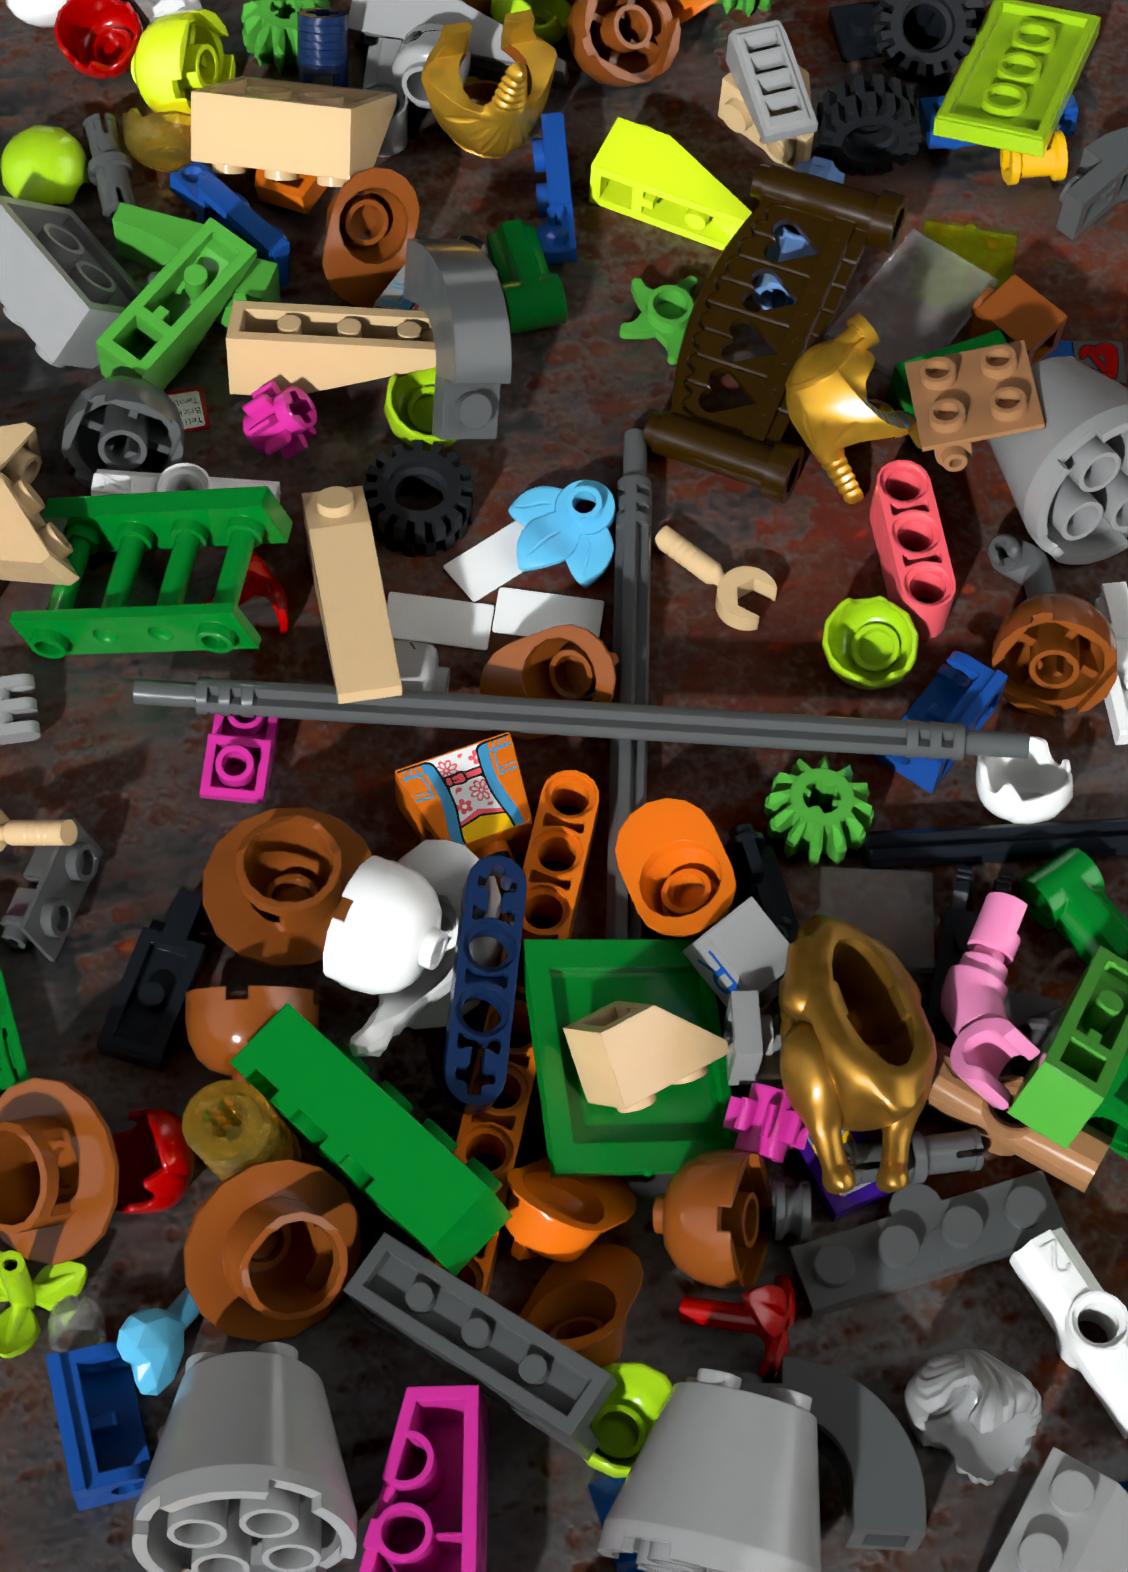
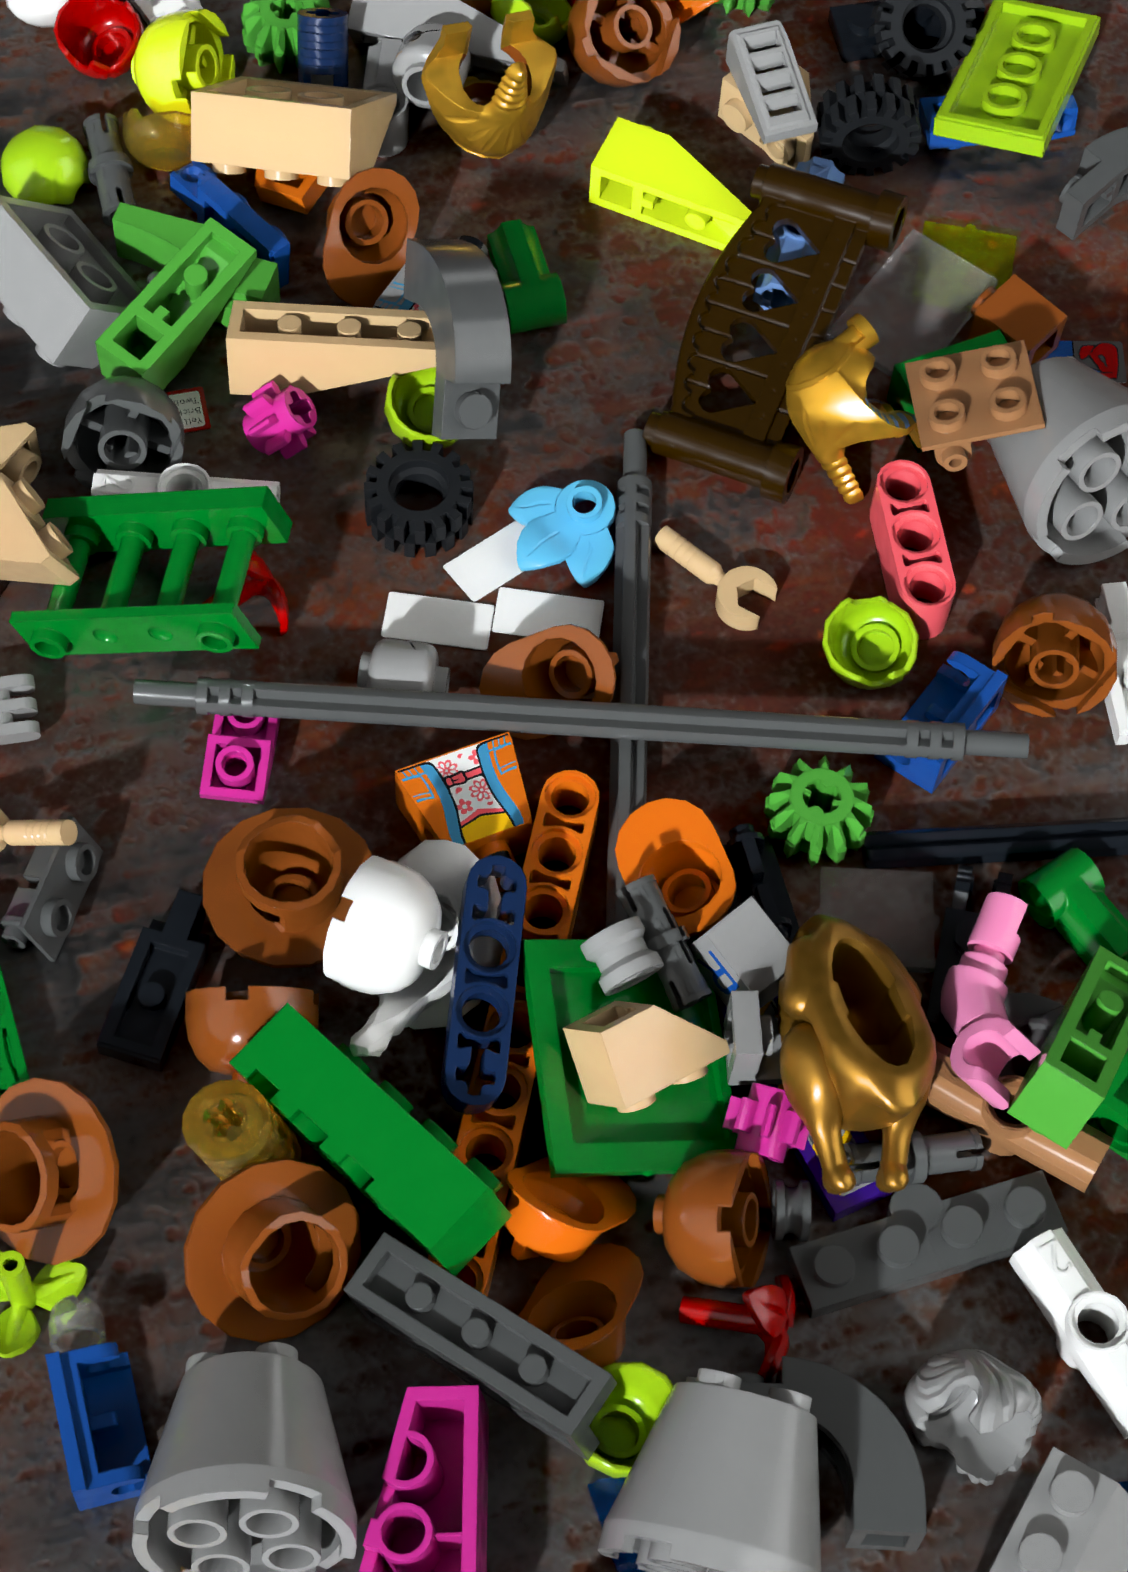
(153, 1163): red hair -> none
(155, 1342): medium azure rock -> none
(350, 594): tan slope -> none
(554, 197): blue hinge -> none
(621, 955): none -> light grey wheel
(663, 314): bright green animal -> none
(680, 974): none -> dark grey pin
(1022, 564): dark grey arm -> none
(1025, 788): white hair -> none
(1053, 164): yellow bush -> none

